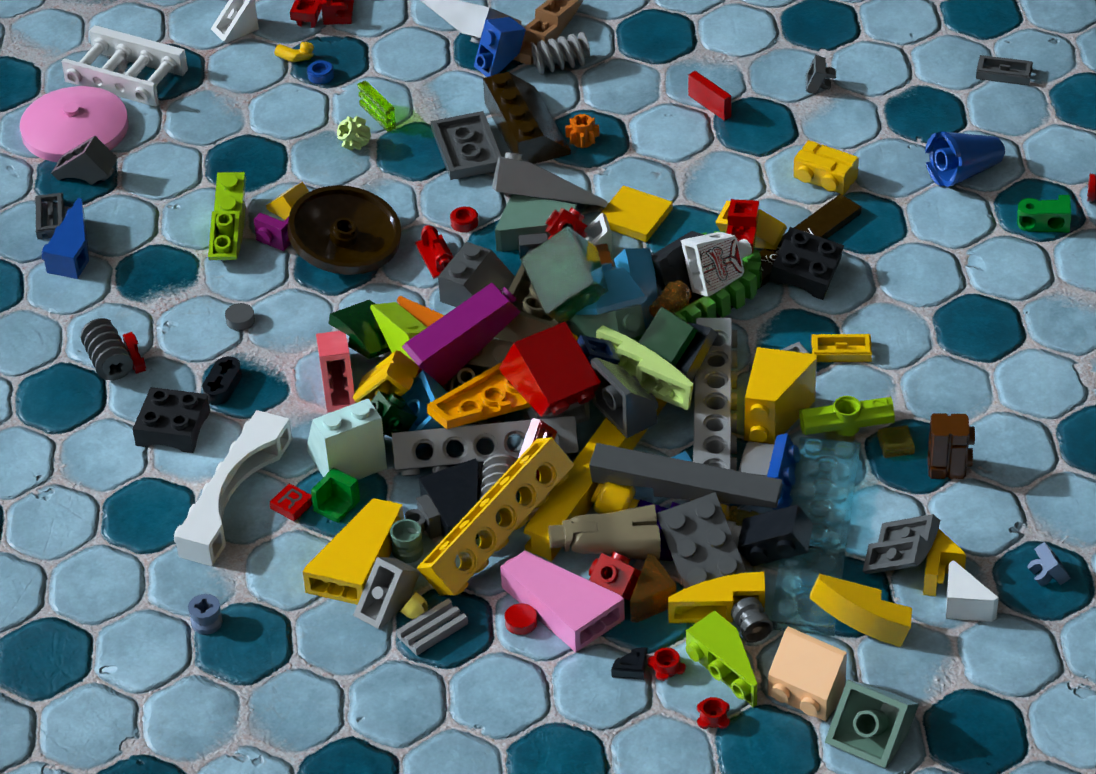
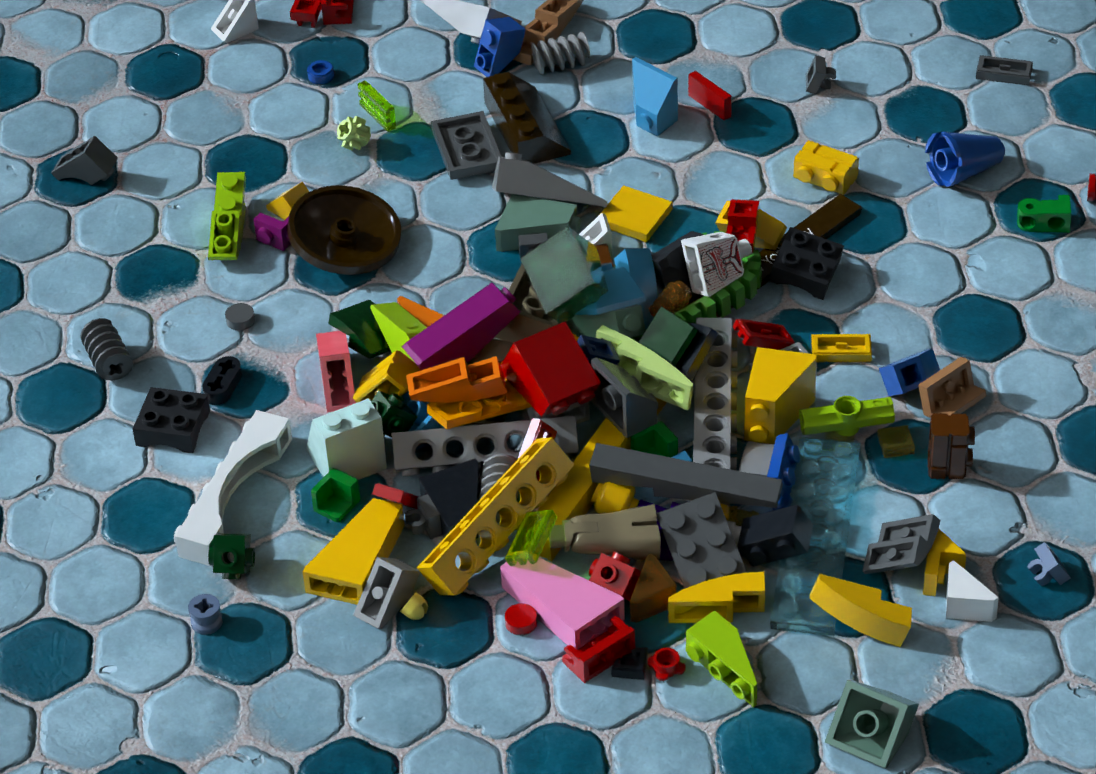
(50, 228): dark grey tile -> none
(68, 248): blue slope -> none
(71, 117): bright pink dish -> none
(128, 48): white fence -> none
(131, 346): red tile -> none
(220, 555): none -> dark green brick
(291, 502): red tile -> none
(295, 55): yellow arm -> none
(395, 495): none -> red tile
(406, 540): sand green wheel -> none
(429, 623): light grey tile -> none
(433, 250): red hinge -> none
(458, 381): none -> orange slope
(464, 219): red tile -> none
(470, 272): dark grey slope -> none
(531, 537): none -> clear neon green tile
(558, 219): red brick -> none
(582, 131): orange gear -> none
(600, 652): none -> red hinge
(654, 97): none -> dark azure slope
(656, 440): none -> green panel
(713, 713): red plate -> none
(751, 618): dark grey wheel -> none
(763, 334): none -> red tile
(807, 674): light nougat slope -> none
(909, 372): none -> blue slope
(950, 390): none -> medium nougat bracket

